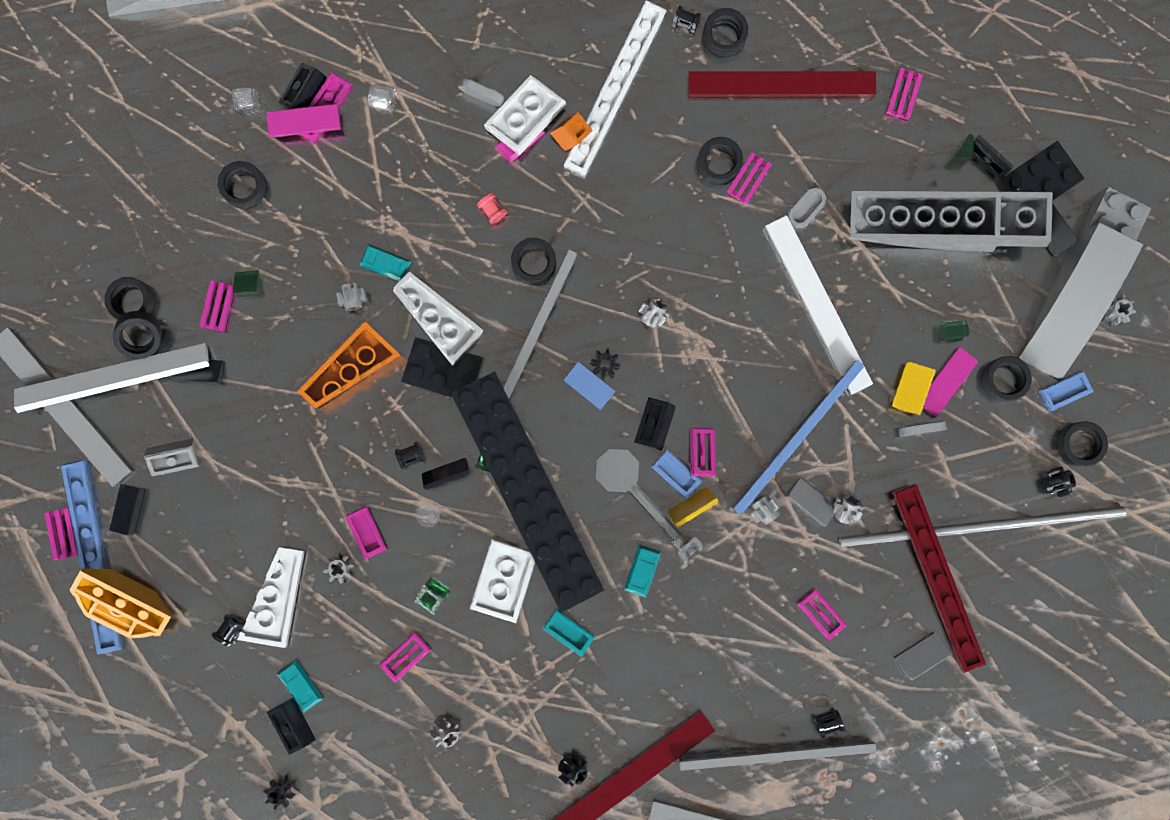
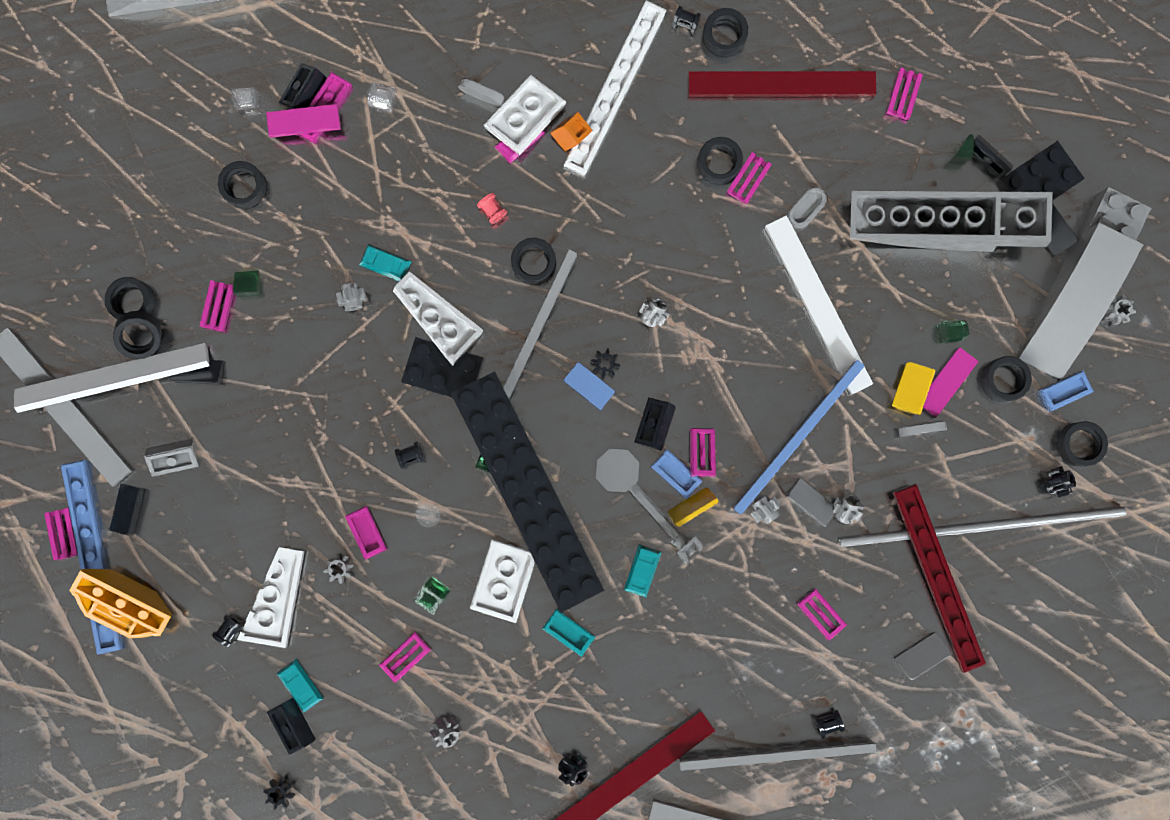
(353, 361): orange wedge -> none
(446, 474): black slope -> none

